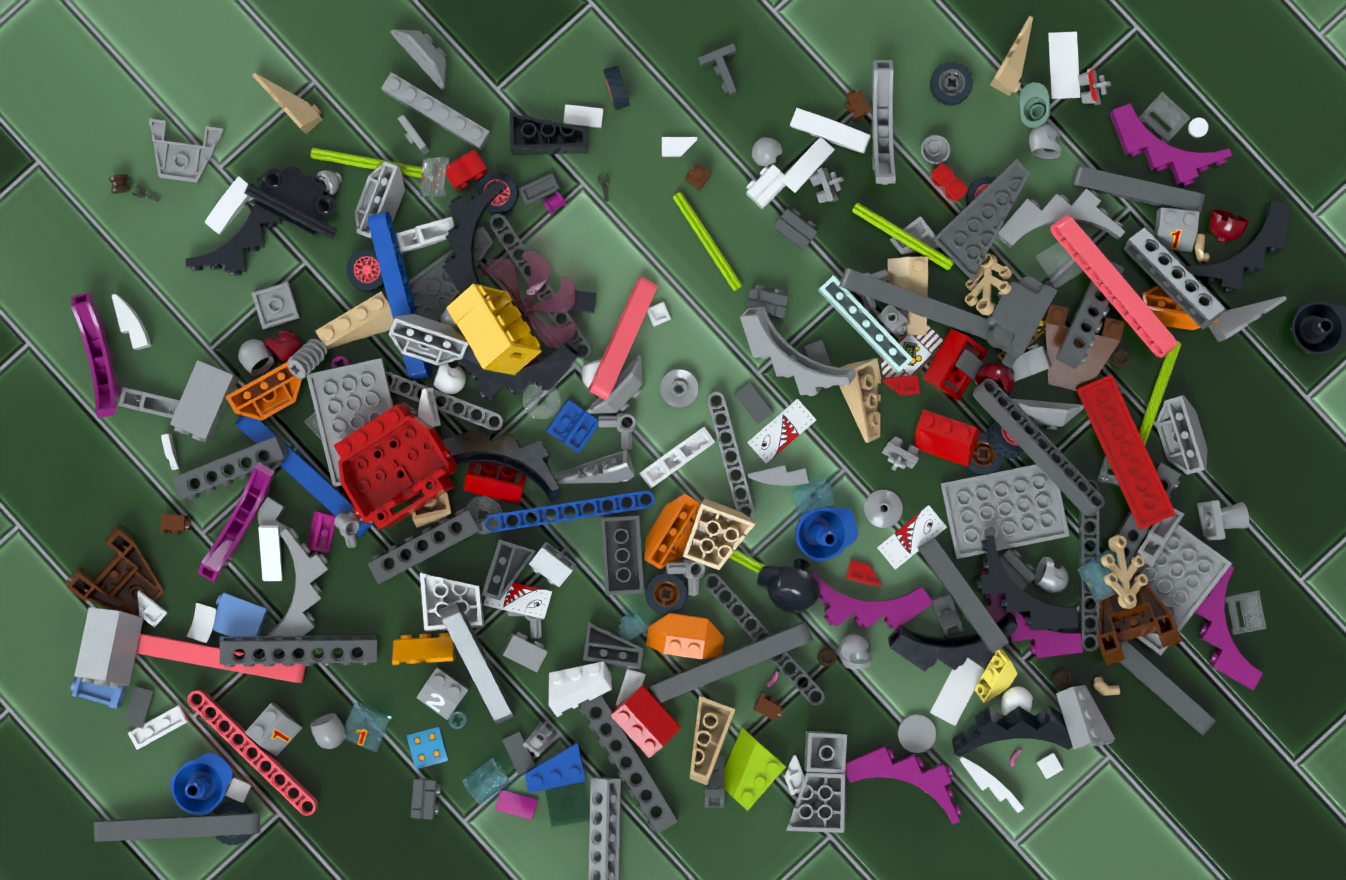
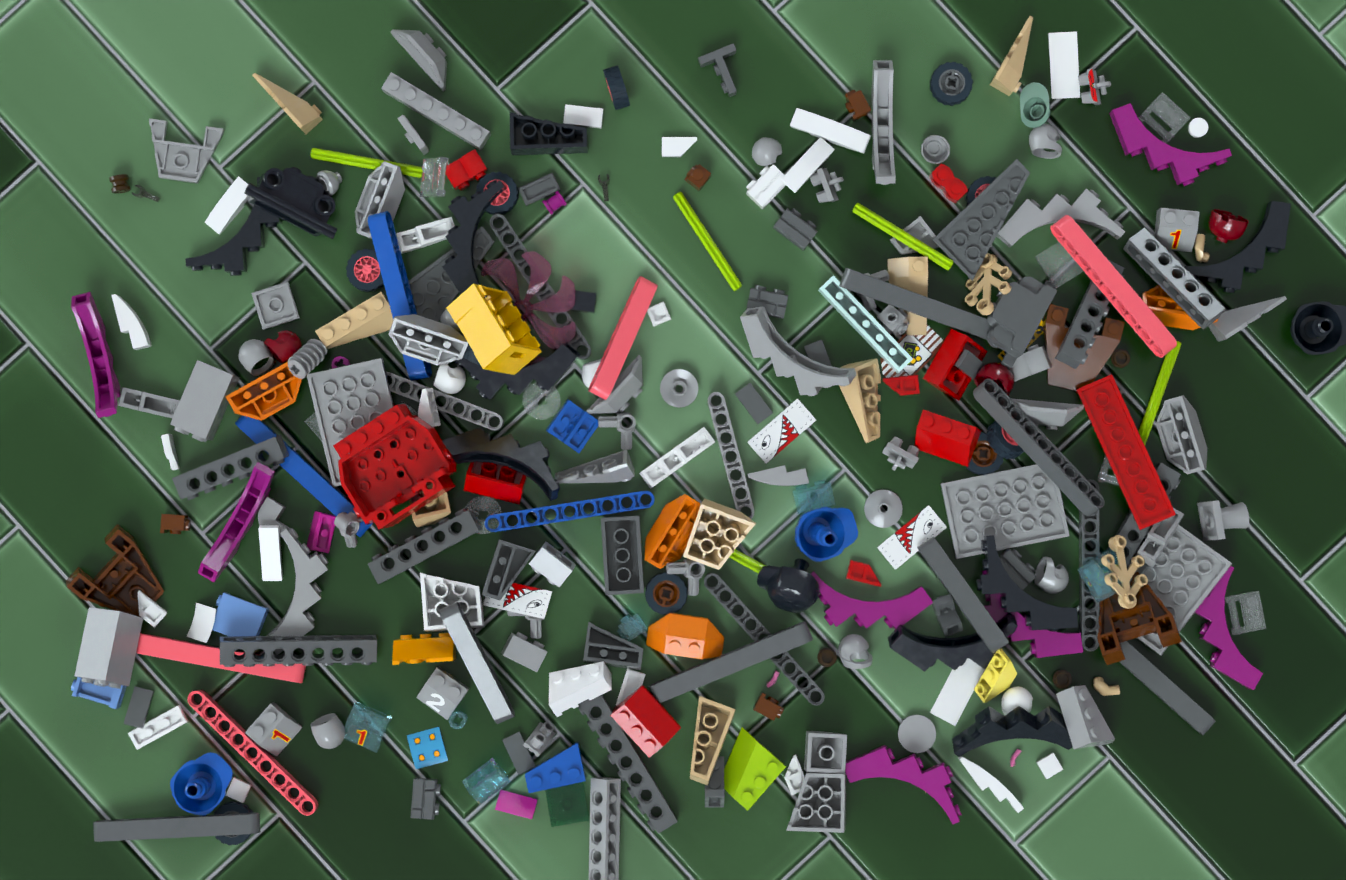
(1137, 190): dark grey beam -> none

